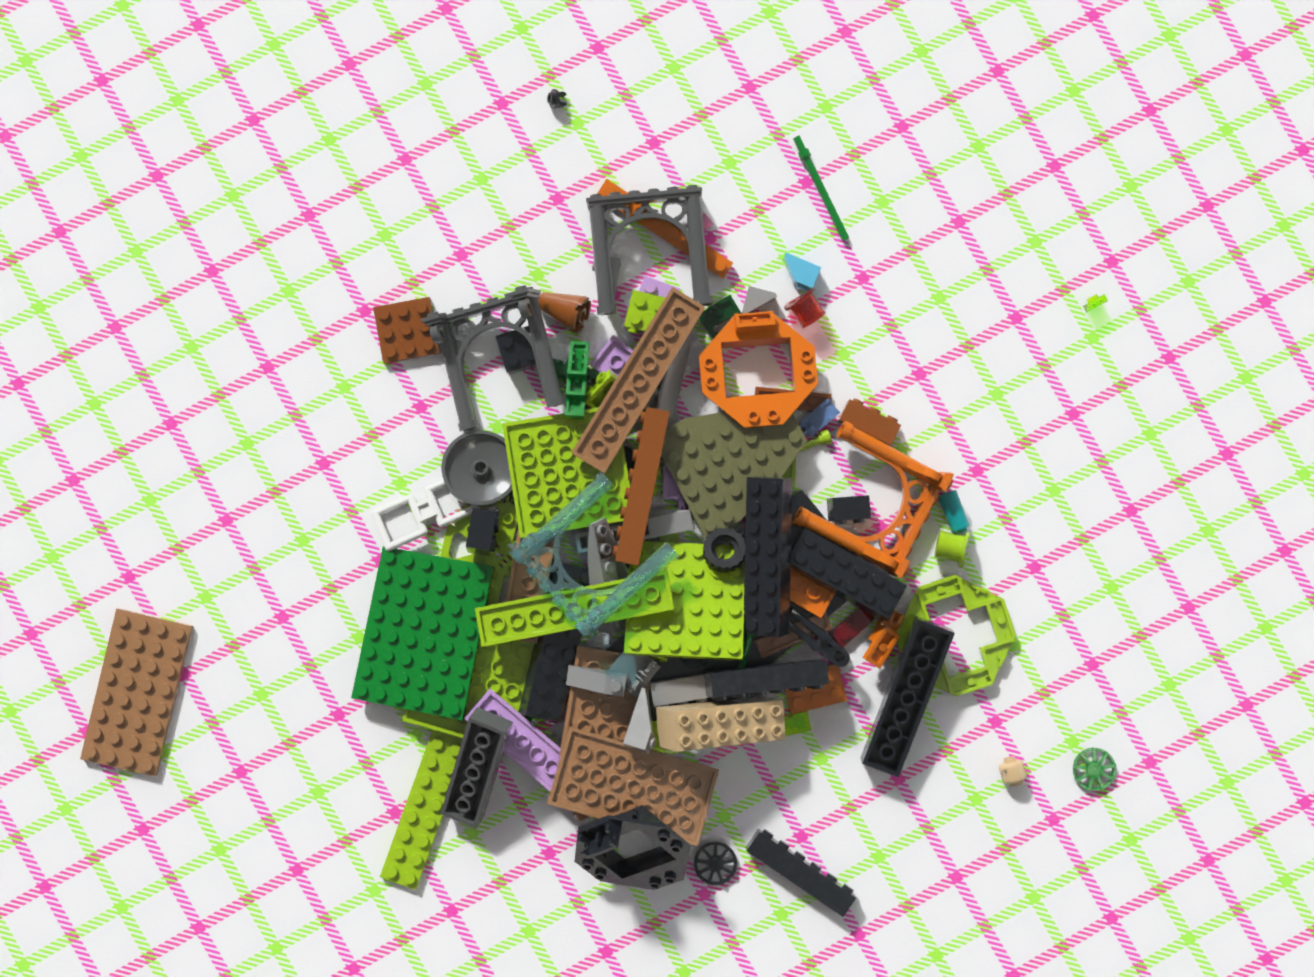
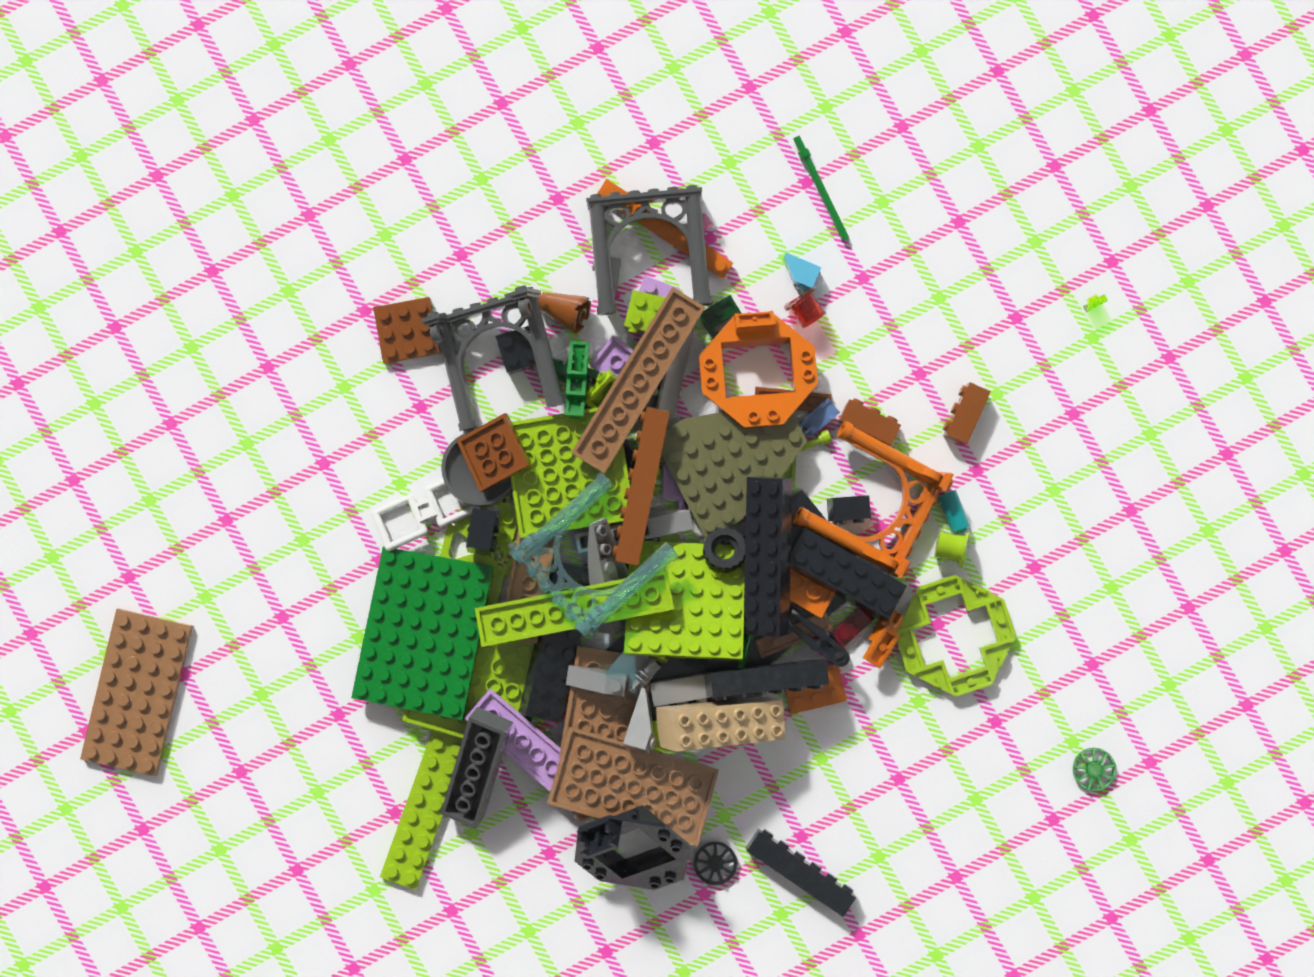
(493, 452): none -> dark orange plate
(553, 99): black plate -> none
(756, 299): light grey slope -> none
(797, 723): clear neon green plate -> none
(907, 696): black brick -> none
(966, 413): none -> dark orange brick
(1012, 771): tan head -> none

